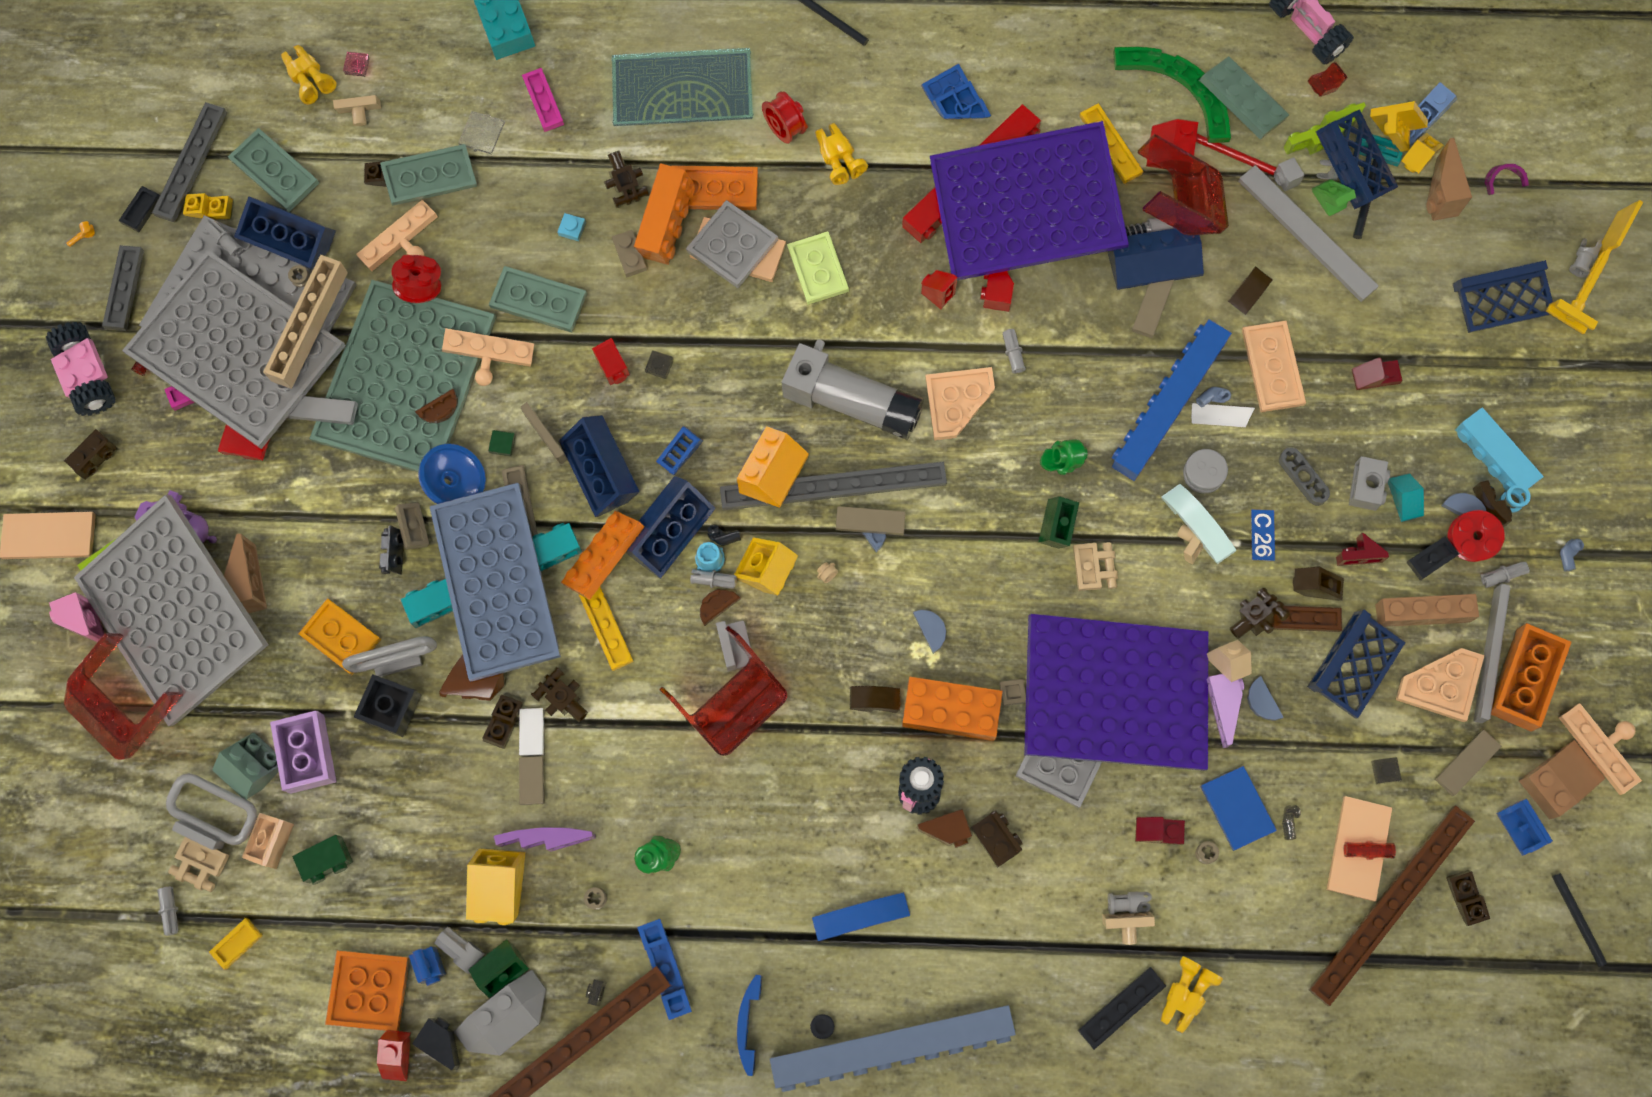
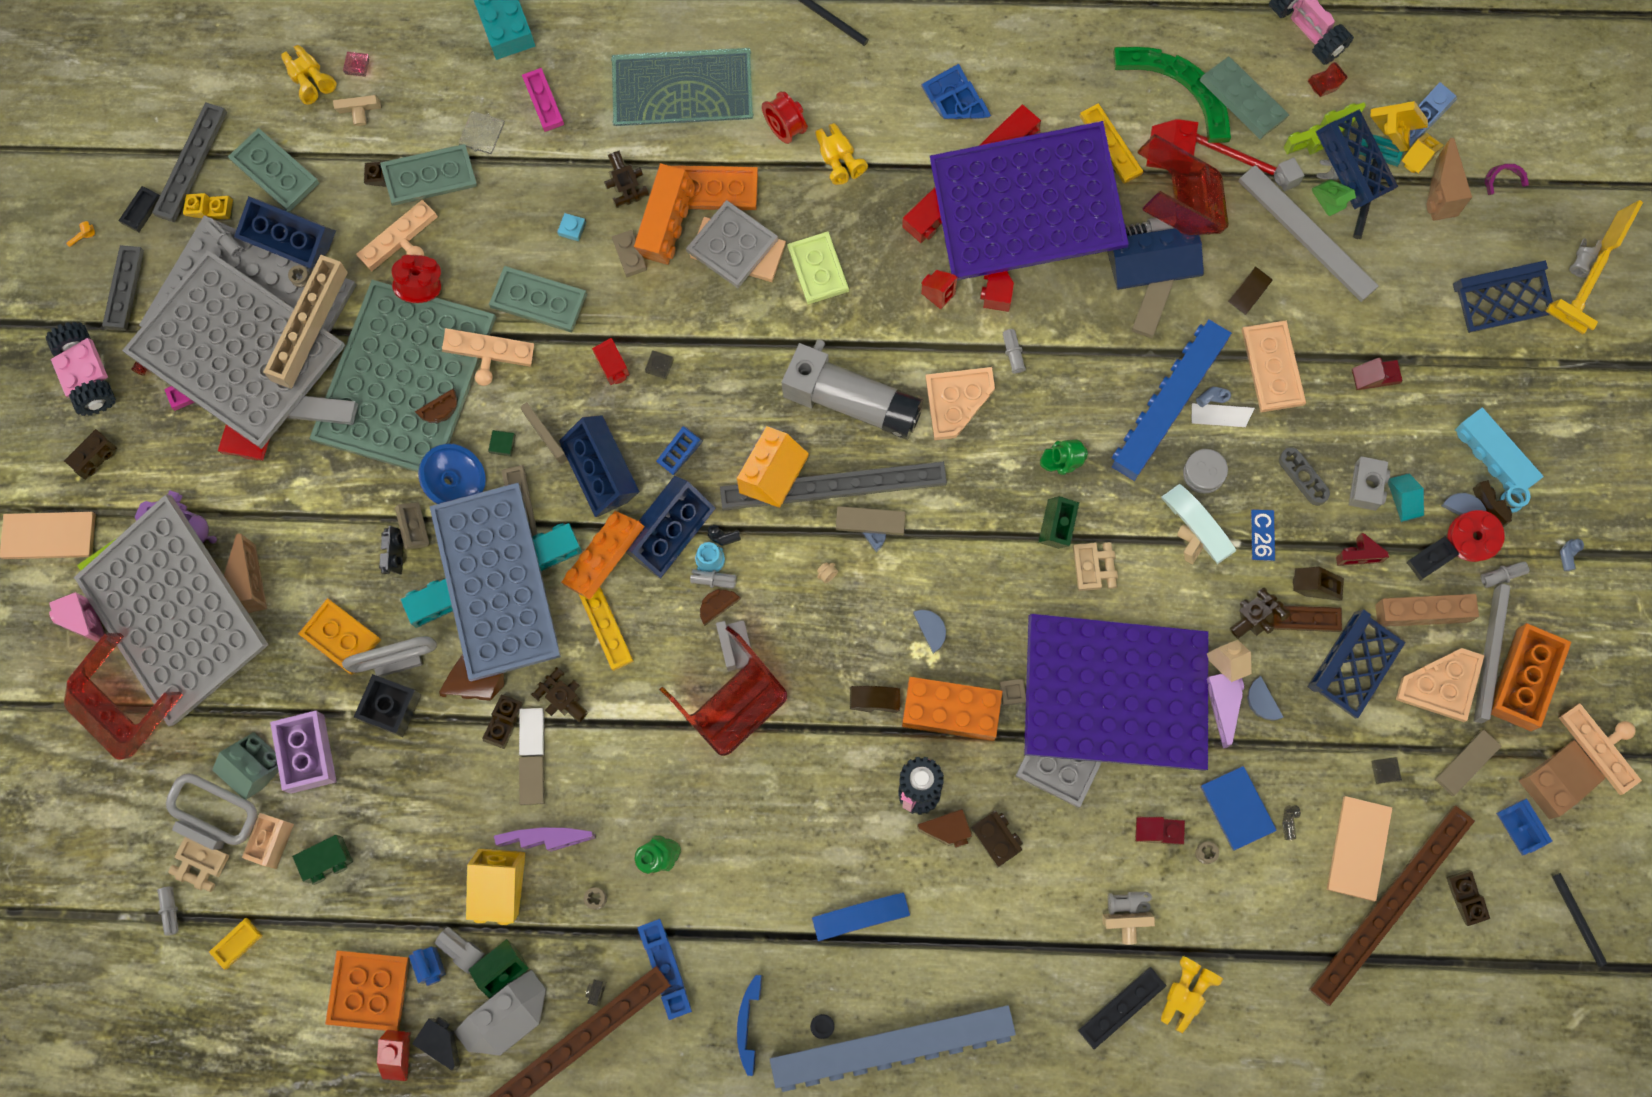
(766, 565): yellow slope -> none
(1369, 850): clear red pin -> none

